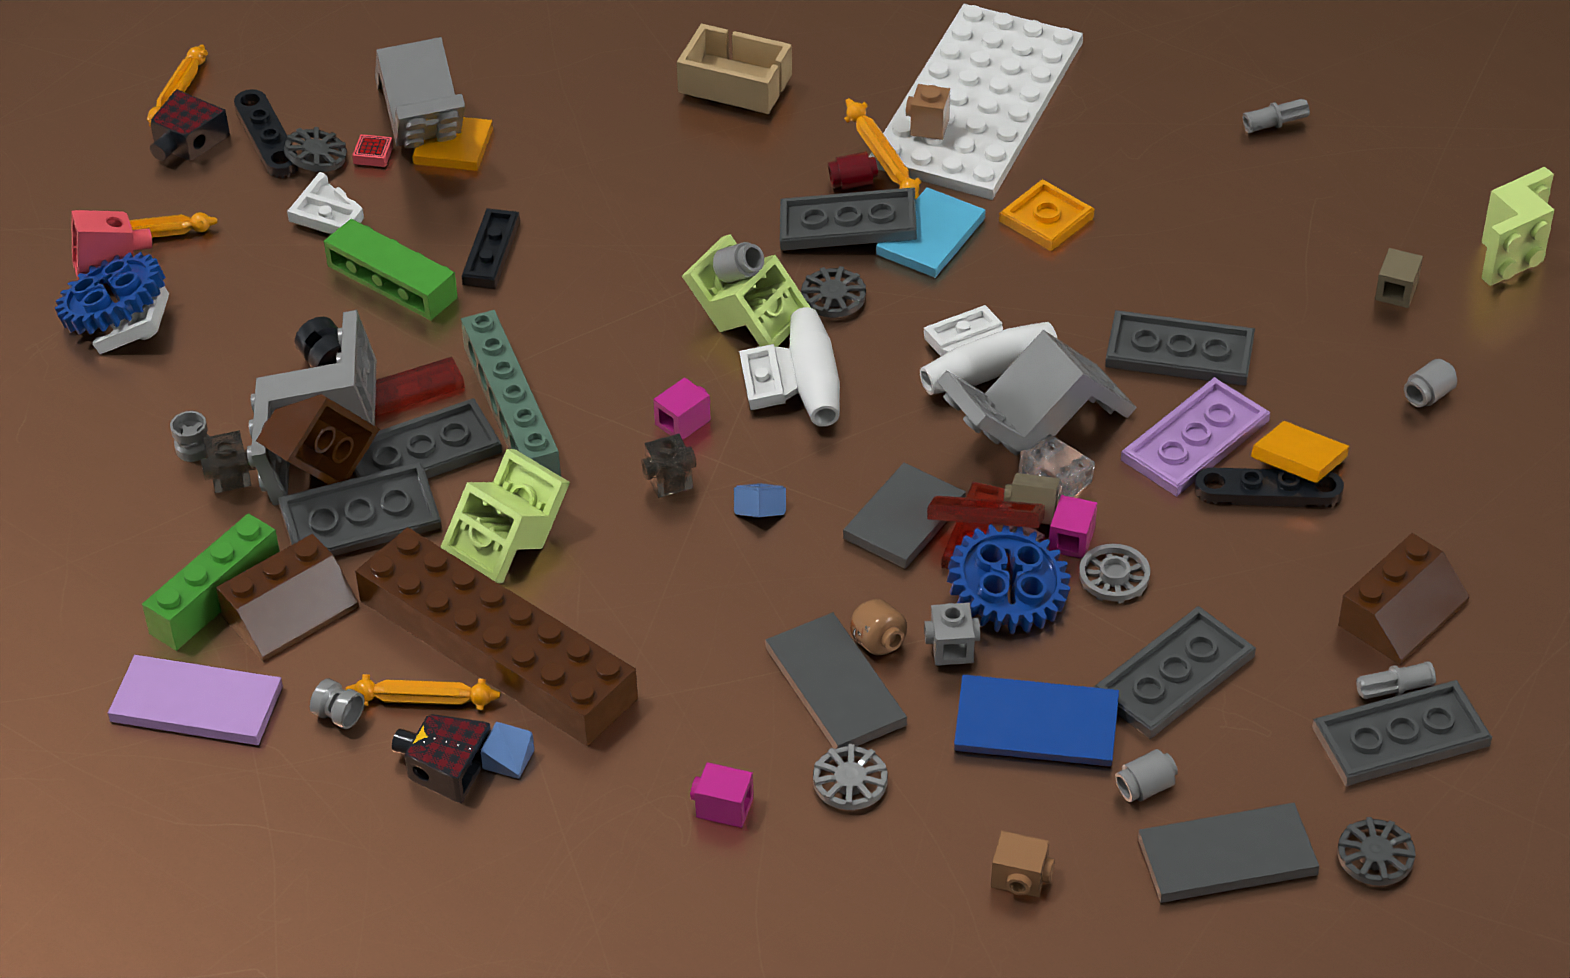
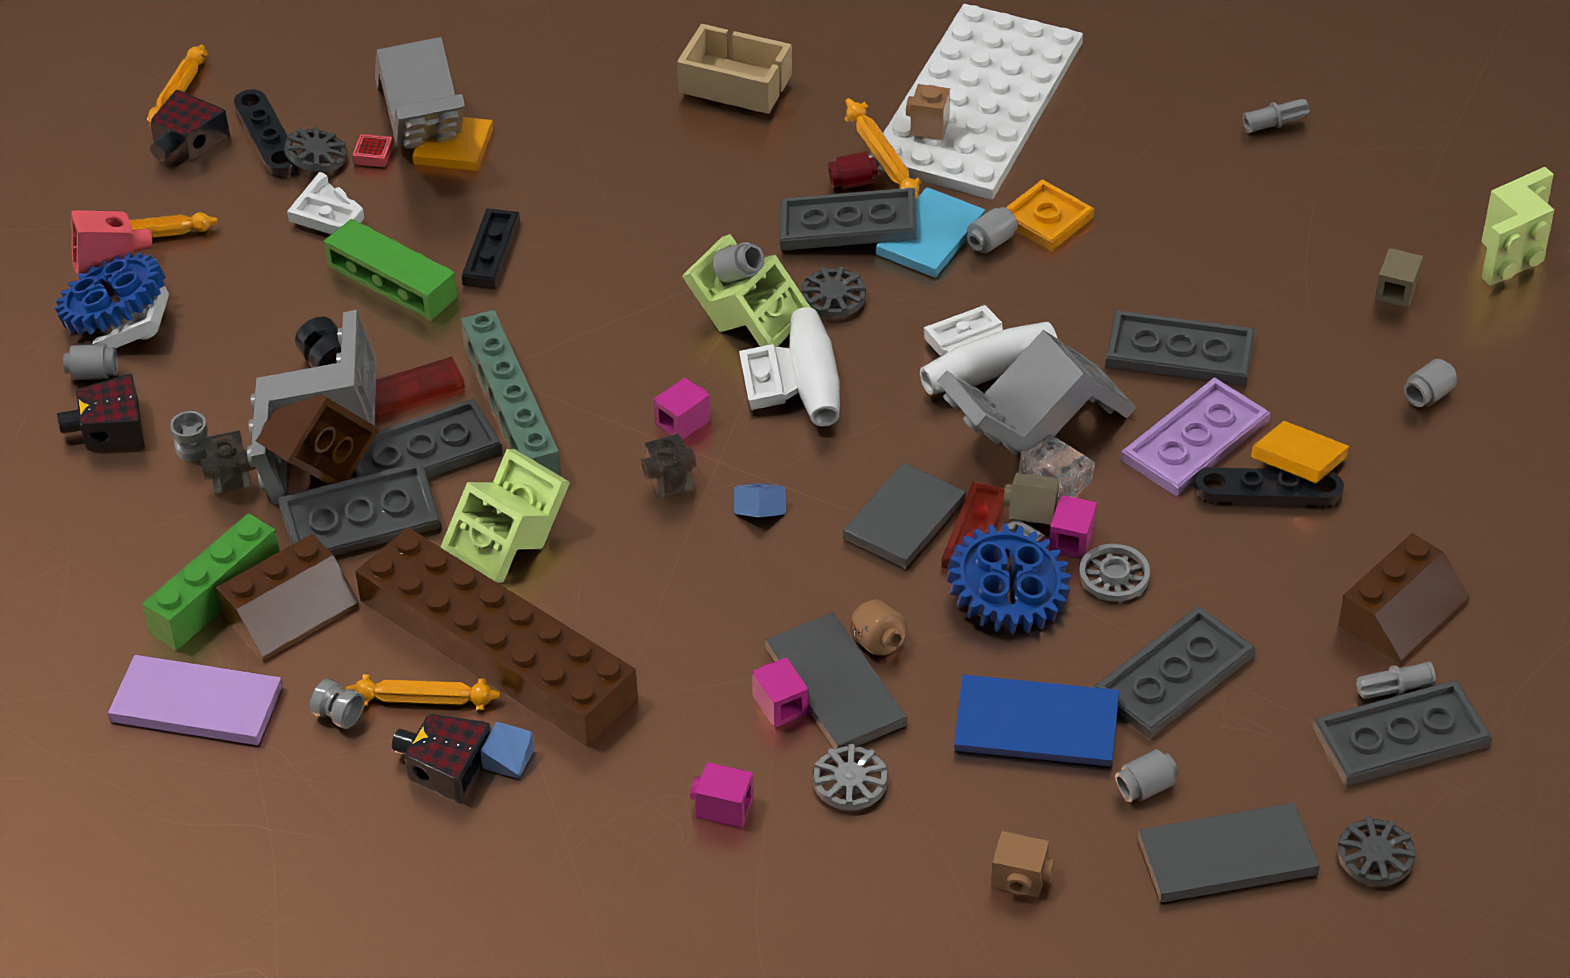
(91, 362): none -> light grey brick
(106, 415): none -> black torso
(780, 692): none -> dark pink brick
(952, 633): light grey brick -> none
(986, 511): clear red tile -> none
(991, 230): none -> light grey brick

